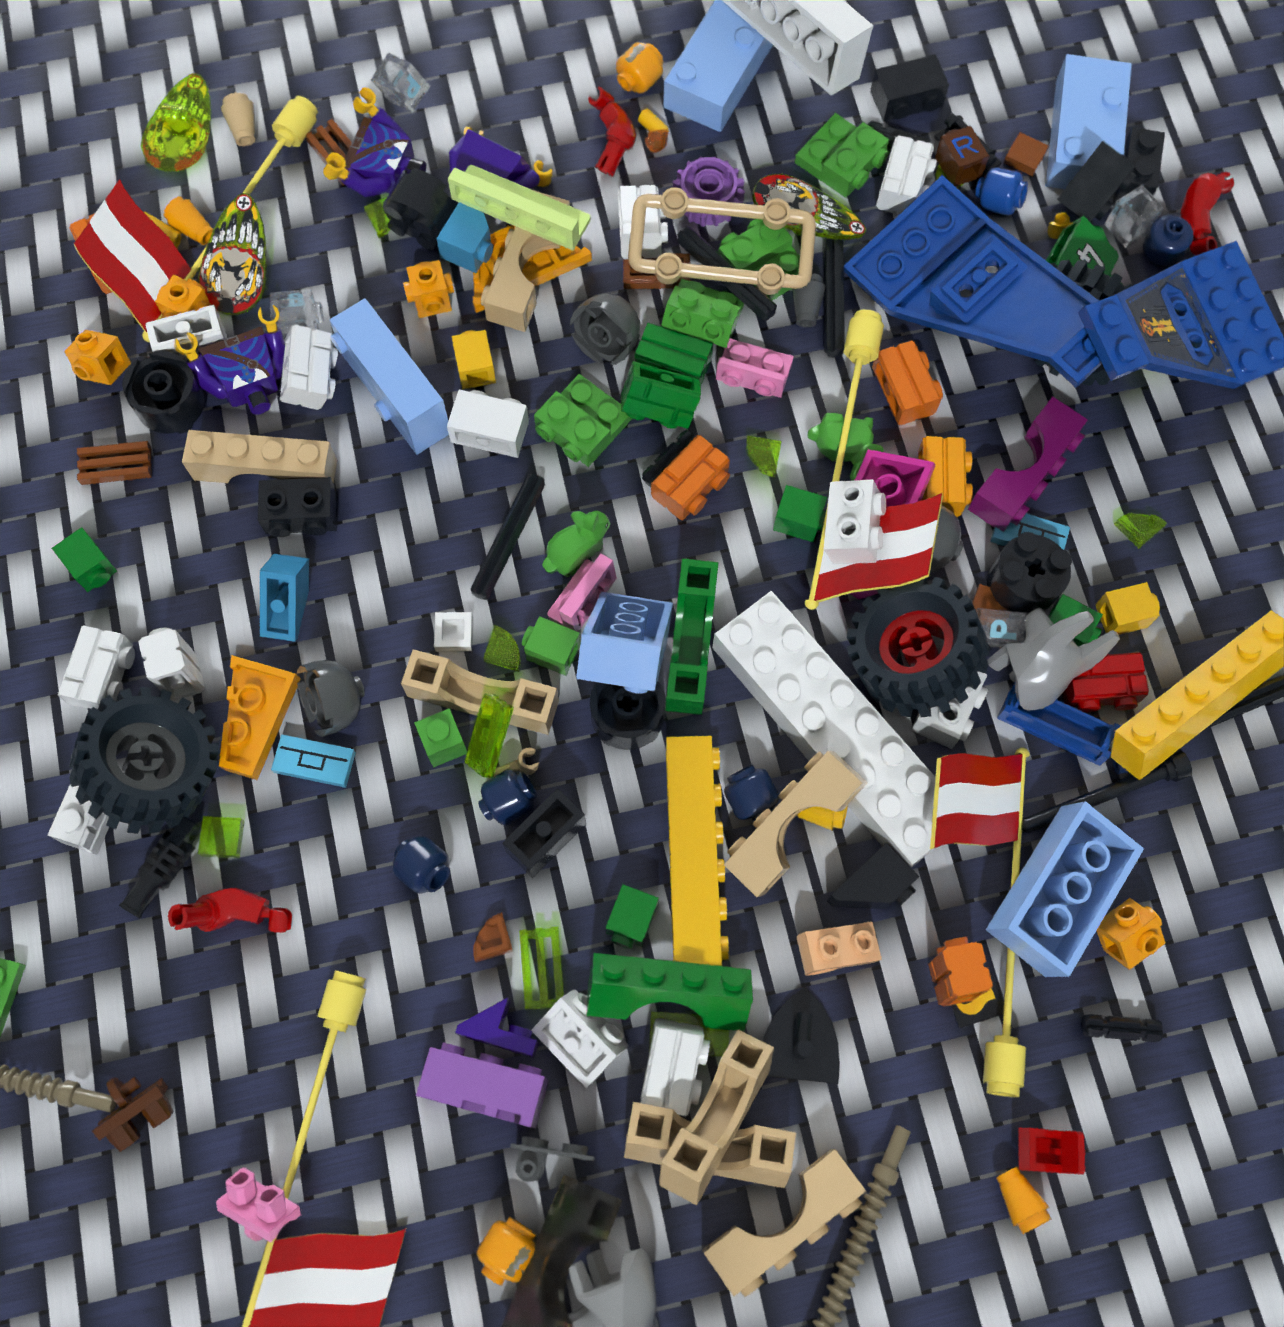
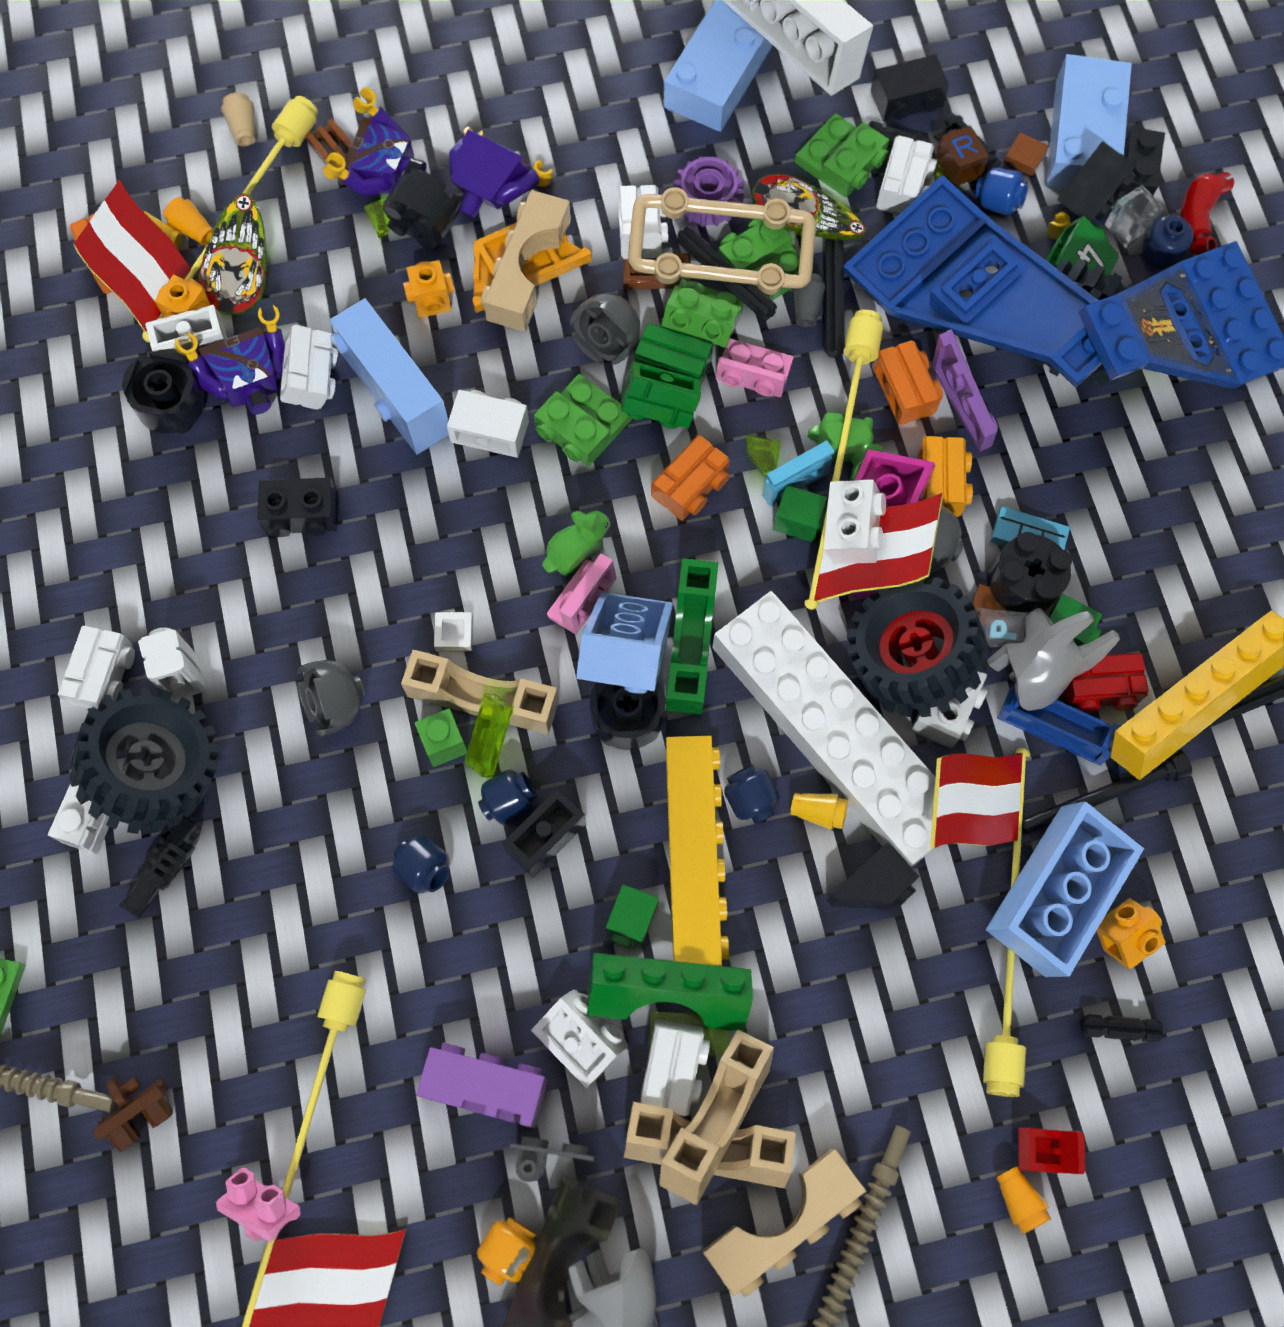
(84, 560): green brick -> none
(97, 357): light orange brick -> none
(114, 457): dark orange tile -> none
(179, 126): clear neon green shield -> none
(221, 837): clear neon green tile -> none
(225, 455): tan arch -> none
(225, 906): red arm -> none
(255, 713): light orange wing -> none
(283, 596): dark azure slope -> none
(296, 308): clear brick -> none
(313, 761): medium azure tile -> none
(400, 82): clear brick -> none
(465, 238): dark azure slope -> none
(473, 359): yellow brick -> none
(488, 1026): dark purple slope -> none
(492, 939): dark orange tile -> none
(502, 650): clear neon green tile -> none
(507, 536): black axle -> none
(518, 206): yellowish green panel -> none
(519, 765): tan hand -> none
(539, 934): clear neon green tile -> none
(551, 645): bright green brick -> none
(619, 133): red arm -> none
(639, 67): light orange head -> none
(657, 129): arm -> none
(667, 457): black axle -> none
(762, 858): tan arch -> none
(798, 472): none -> medium azure plate
(803, 1041): black shield -> none
(838, 948): light nougat plate -> none
(959, 972): orange brick -> none
(962, 391): none -> medium lavender wing
(983, 1008): black sticker -> none
(1006, 492): magenta arch -> none
(1128, 609): yellow brick -> none
(1140, 527): clear neon green tile -> none

